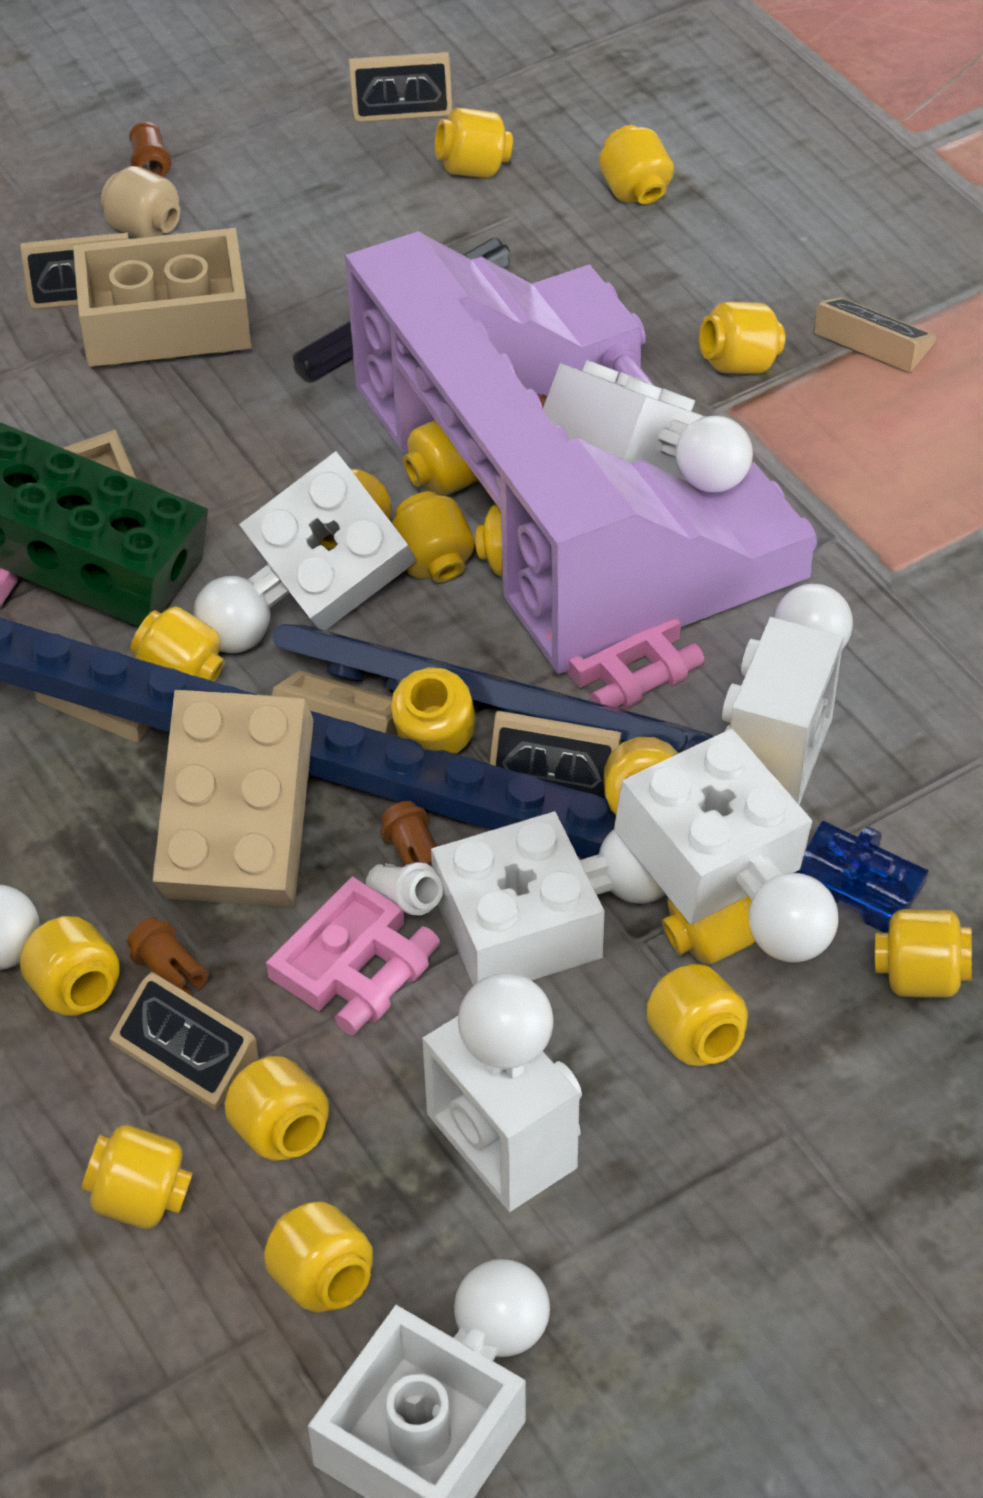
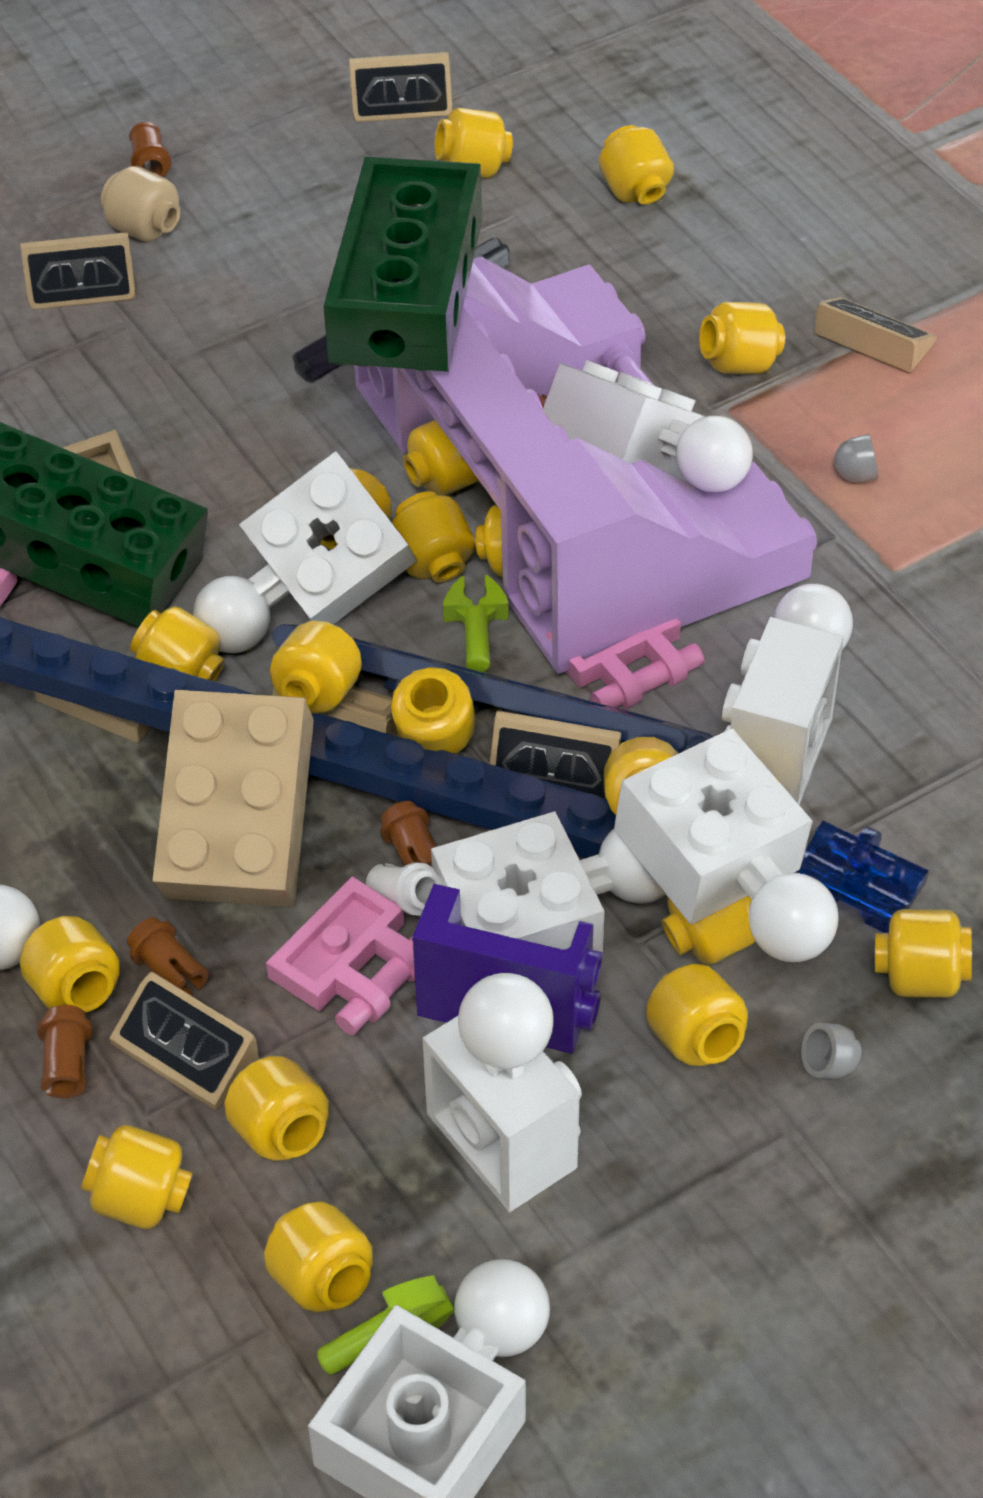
(64, 1039): none -> dark orange pin
(161, 297): tan brick -> none
(317, 665): none -> yellow head
(366, 307): none -> dark green brick
(418, 1296): none -> lime bar
(456, 957): none -> dark purple panel
(476, 618): none -> lime bar
(830, 1051): none -> light grey hinge
(856, 459): none -> light grey hinge

